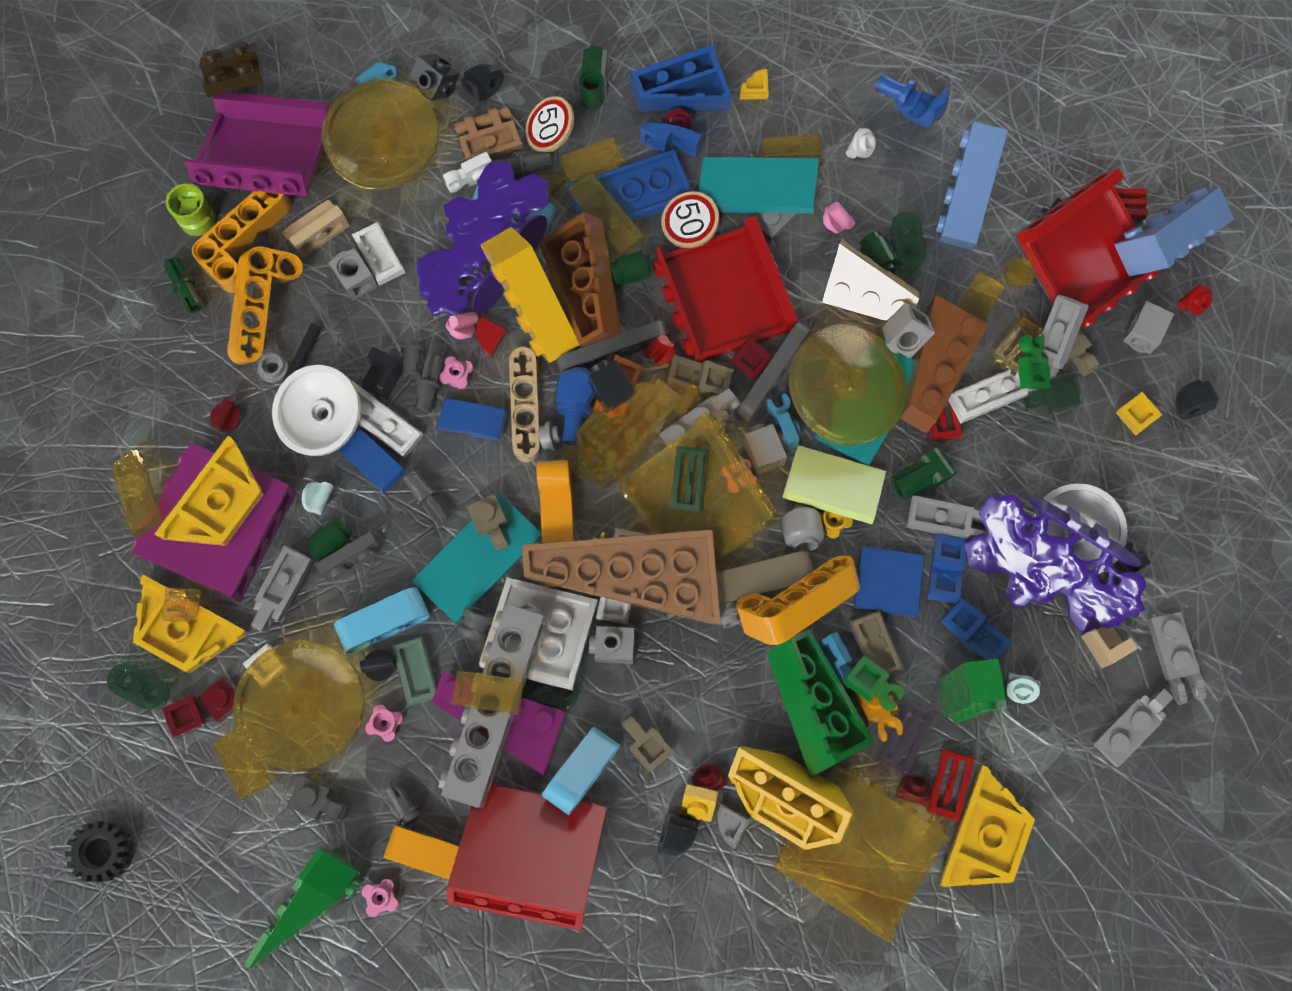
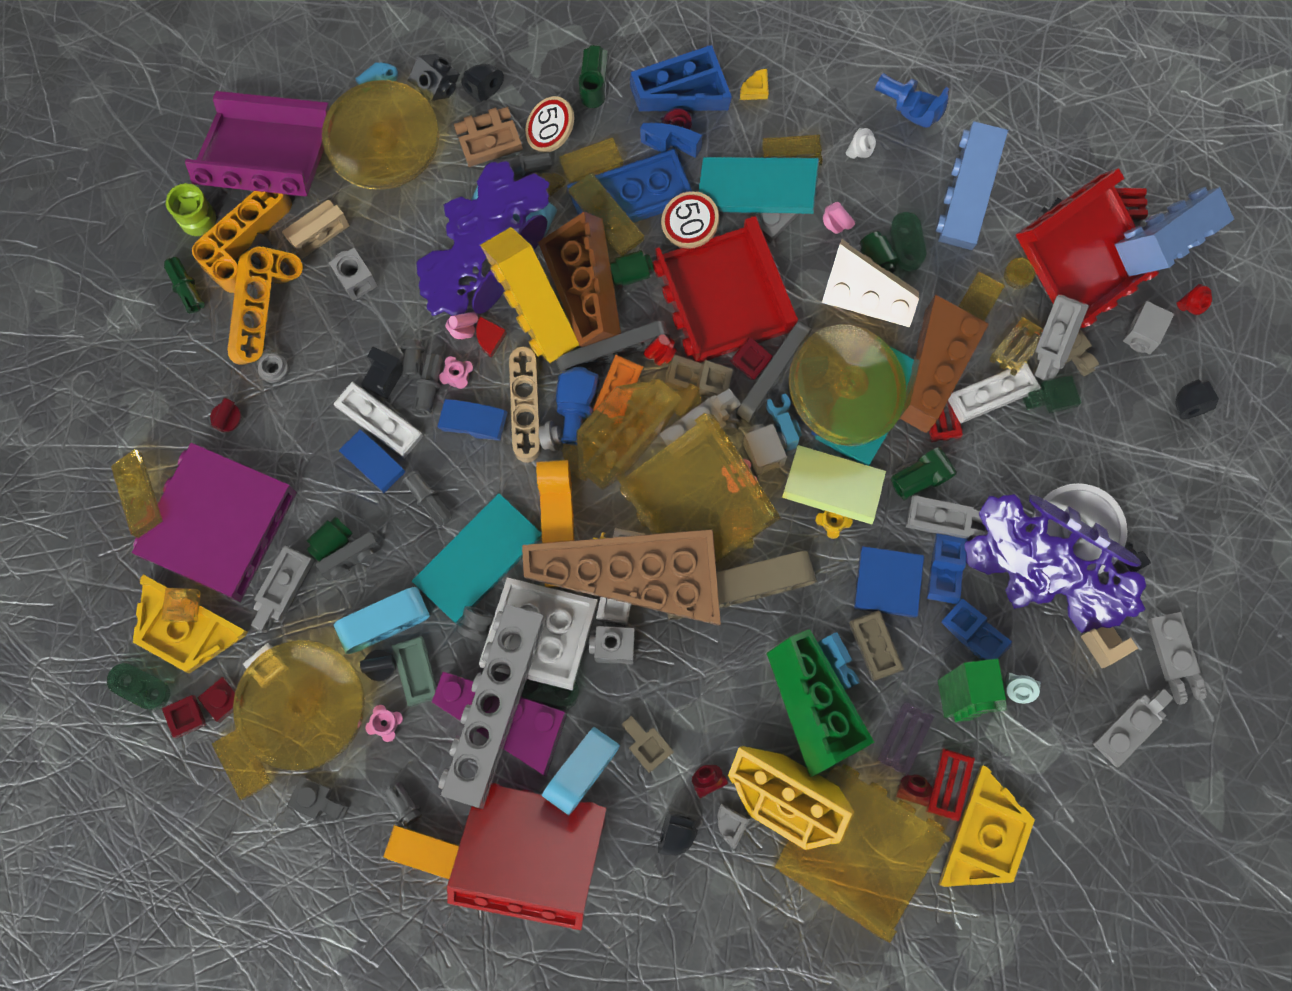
(80, 851): black tyre -> none
(215, 501): yellow wing -> none
(231, 68): dark brown plate -> none
(300, 407): white dish -> none
(304, 349): black bar -> none
(316, 496): light aqua plate -> none
(319, 889): green wedge -> none
(378, 253): white plate -> none
(389, 901): bright pink plate -> none
(468, 174): white plate -> none
(487, 692): clear yellow tile -> none
(488, 519): dark tan plate -> none
(610, 385): black brick -> none
(698, 803): yellow plate -> none
(701, 478): dark green tile -> none
(729, 615): light grey plate -> none
(800, 604): light orange beam -> none
(802, 528): light grey head -> none
(870, 681): green plate -> none
(875, 713): light orange plate -> none
(907, 330): light grey brick -> none
(1033, 367): green plate -> none
(1138, 413): yellow plate -> none

